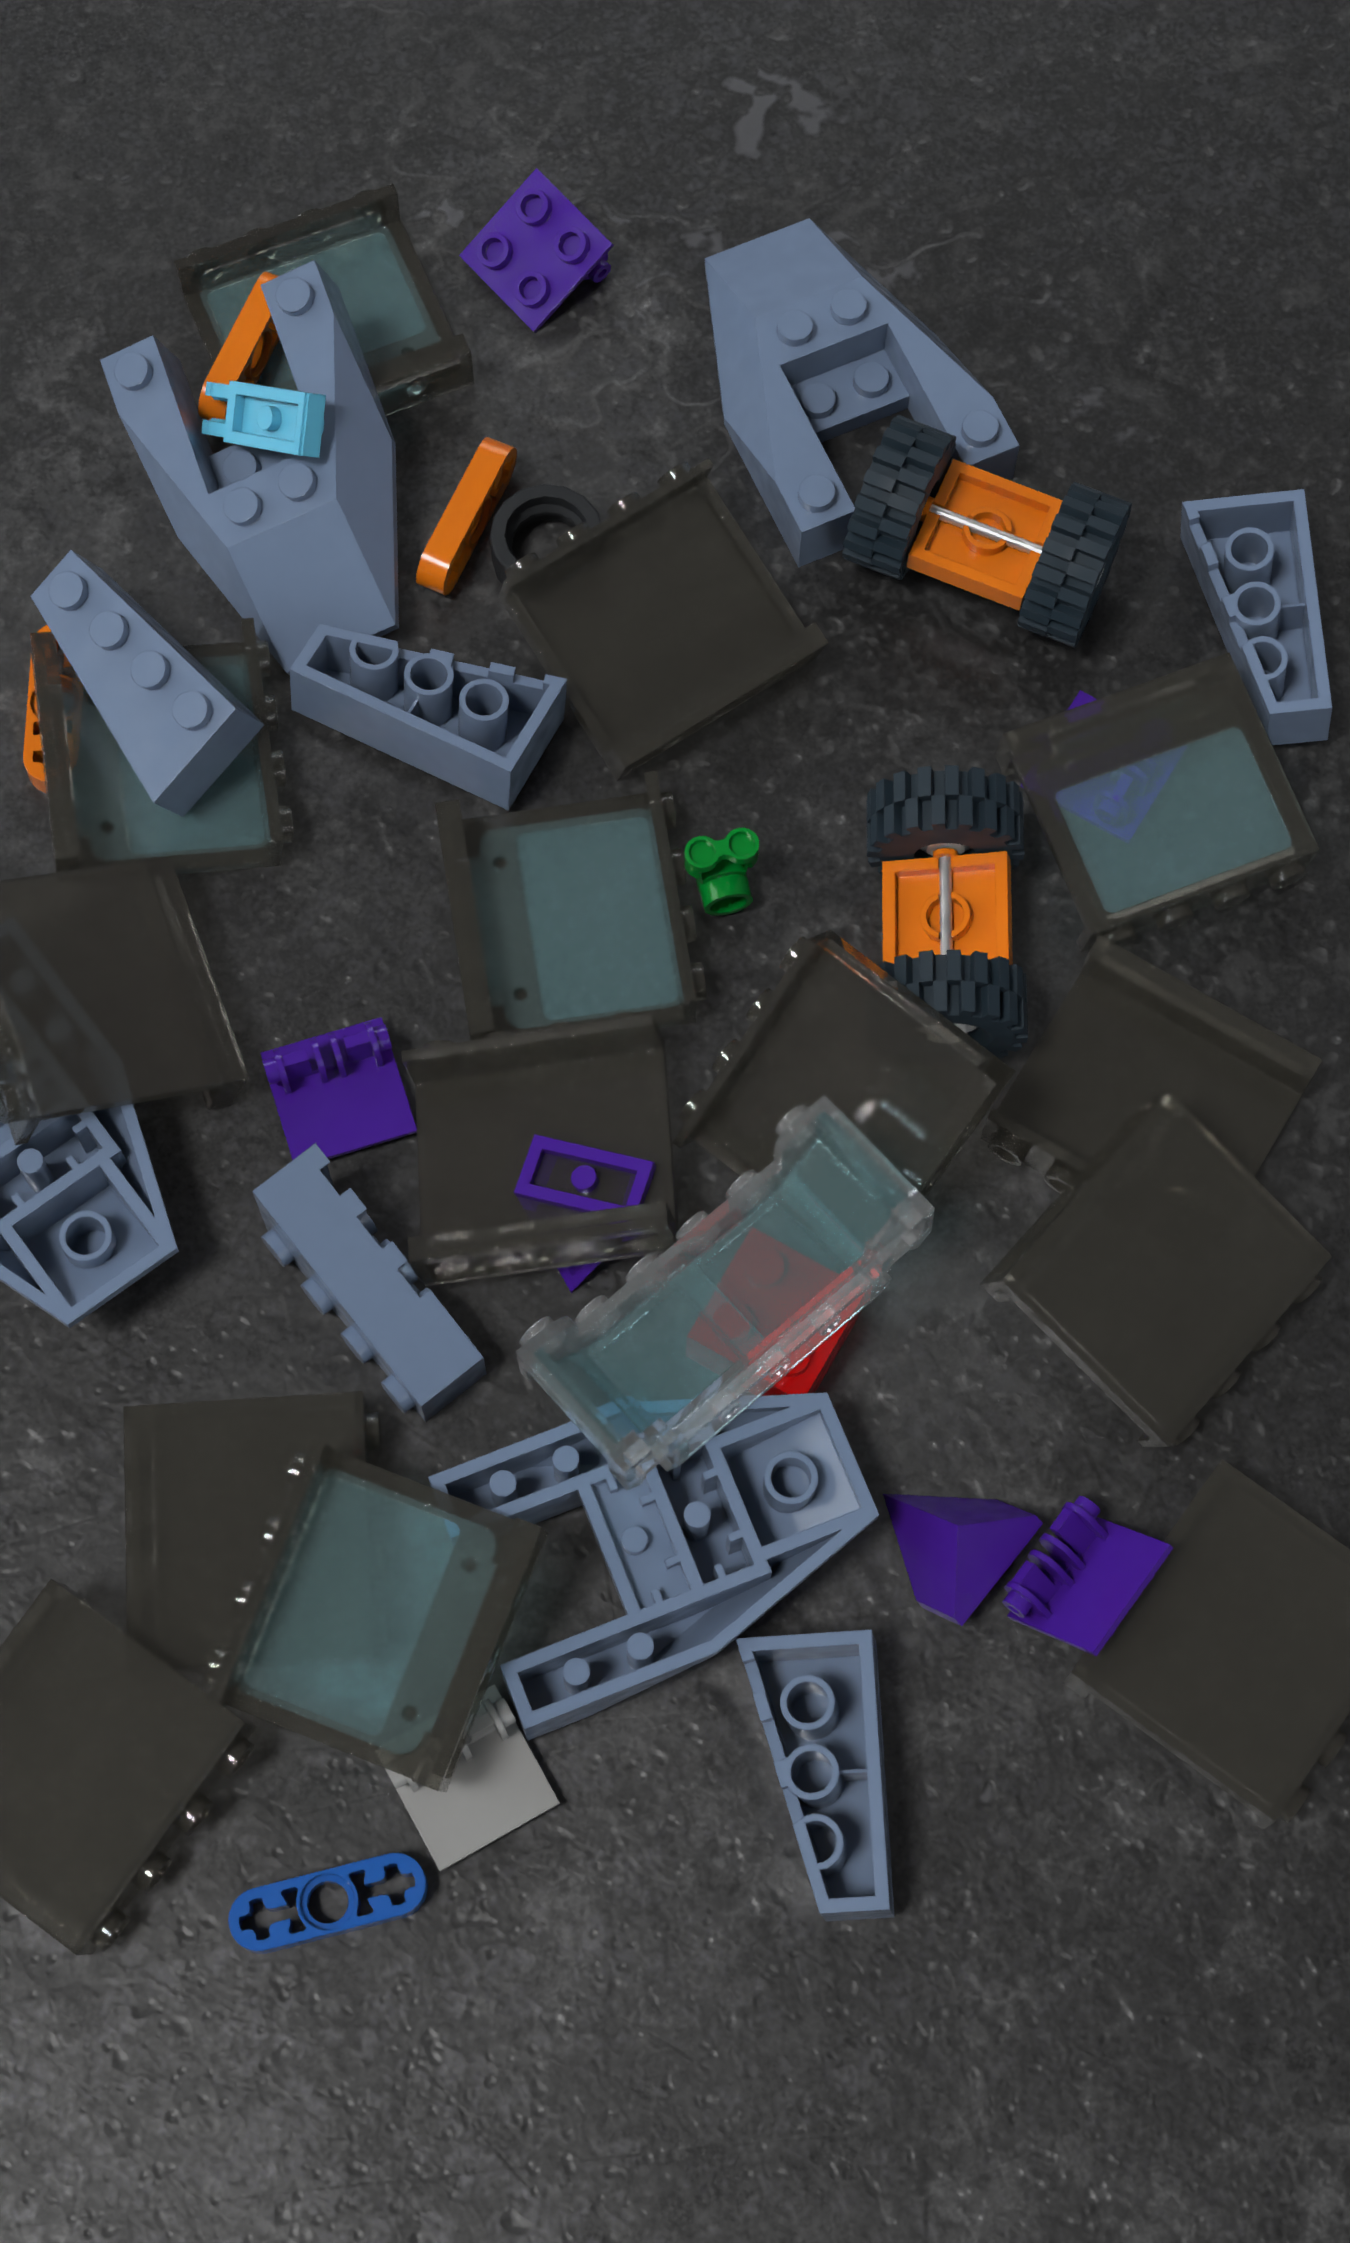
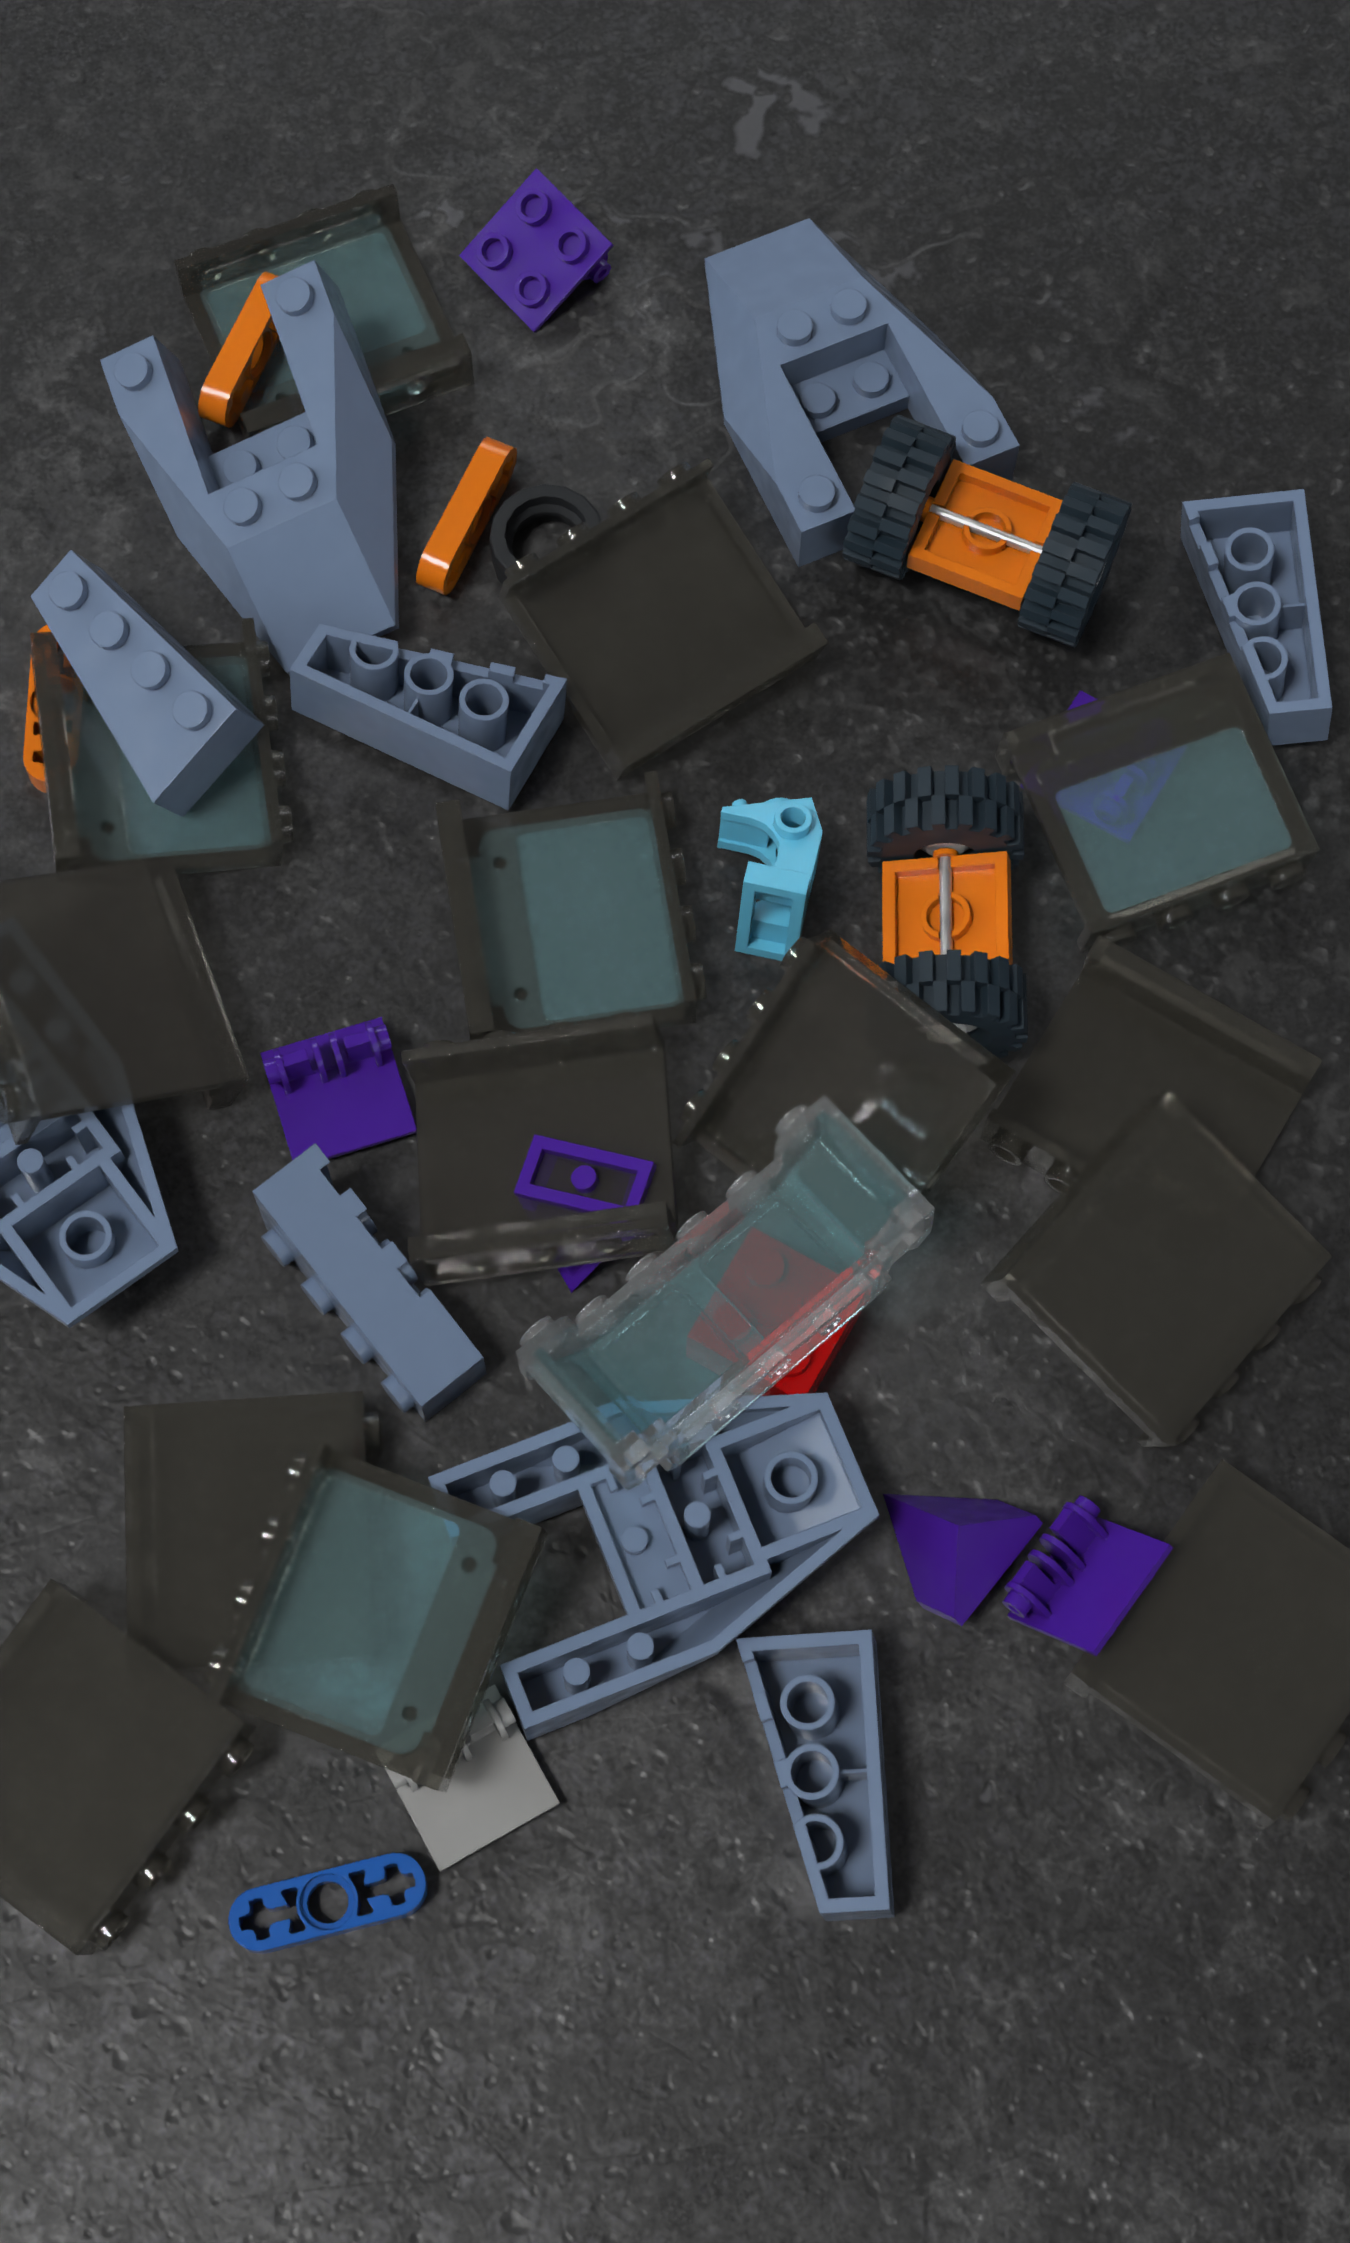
(268, 417): medium azure hinge -> none
(722, 869): green plate -> none
(788, 841): none -> medium azure tile

